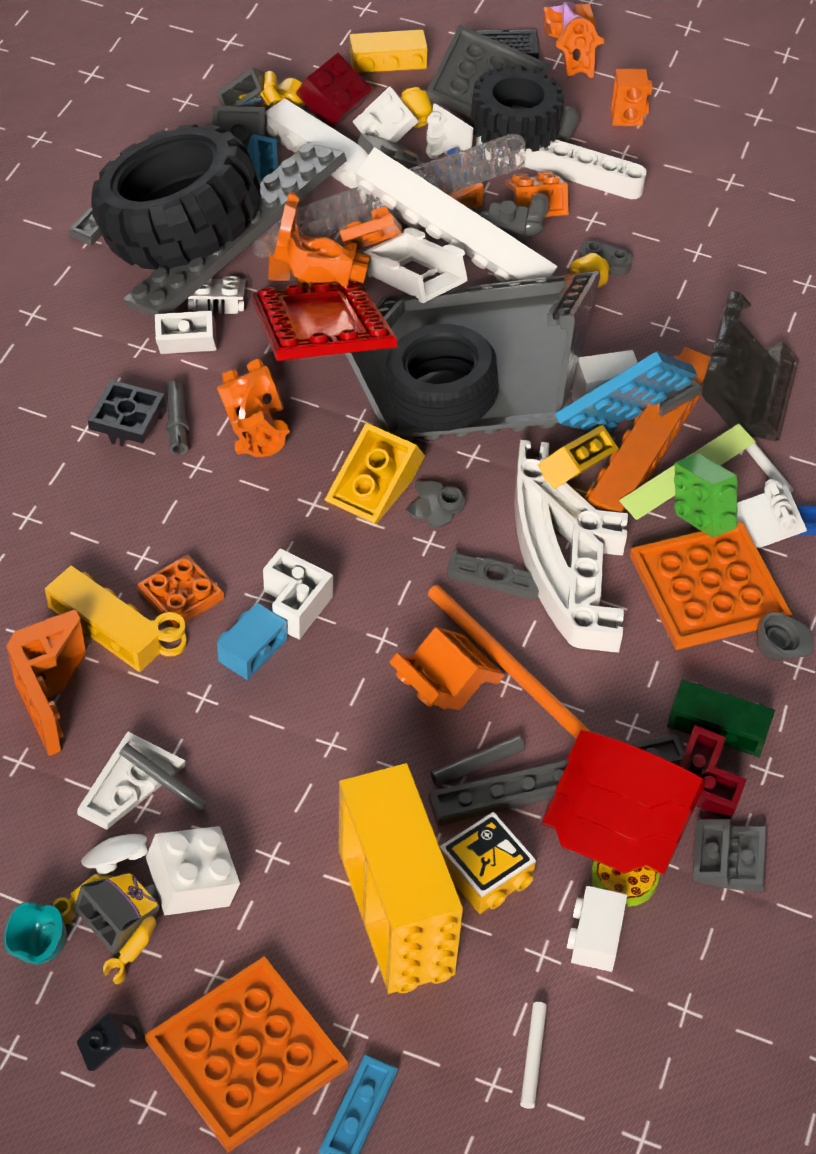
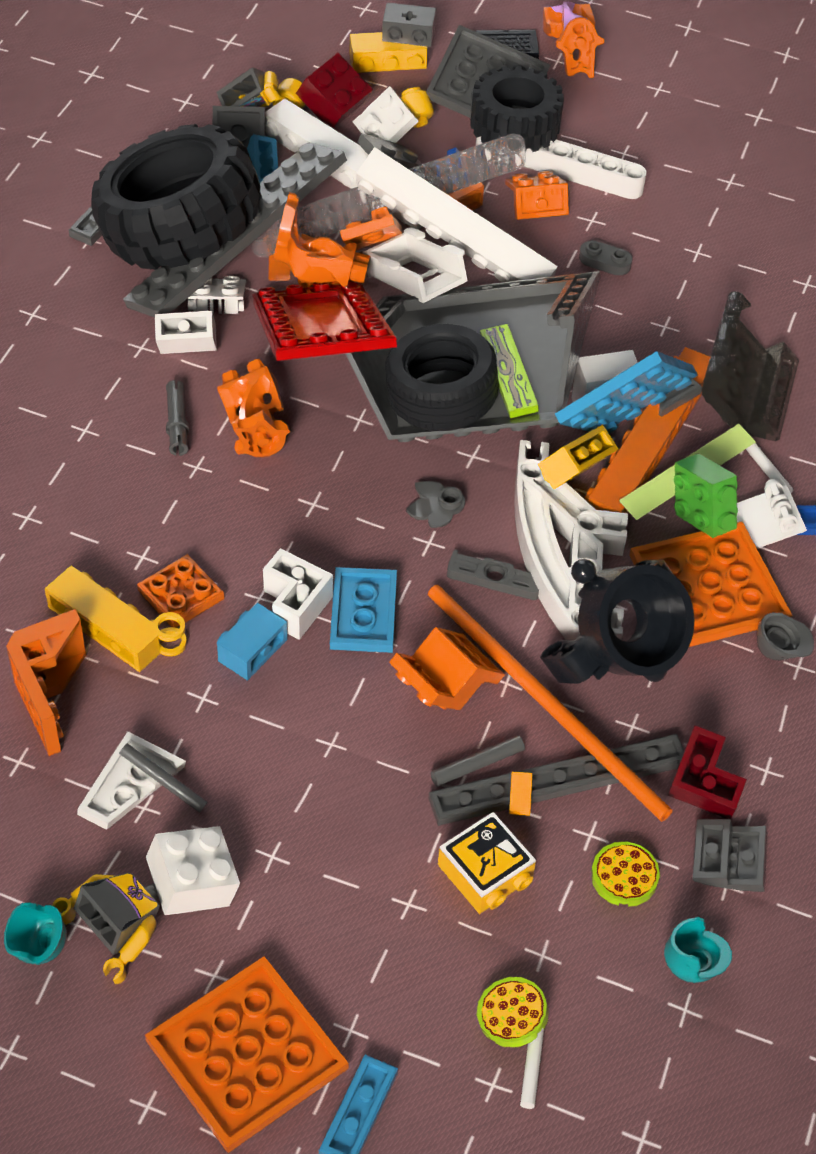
(108, 1037): black bracket -> none
(113, 850): white dish -> none
(127, 412): black piece -> none
(363, 610): none -> dark azure plate
(375, 474): yellow slope -> none
(399, 878): yellow container -> none
(408, 24): none -> dark grey brick
(446, 133): white hinge -> none
(511, 373): none -> lime tile
(512, 1011): none -> tile
(518, 220): dark grey torso -> none
(520, 793): none -> light orange piece
(569, 122): dark grey cone -> none
(590, 263): yellow head -> none
(598, 928): white brick -> none
(622, 804): red slope -> none
(630, 97): orange brick -> none
(661, 631): none -> black piece
(696, 953): none -> teal helmet
(738, 720): dark green brick -> none

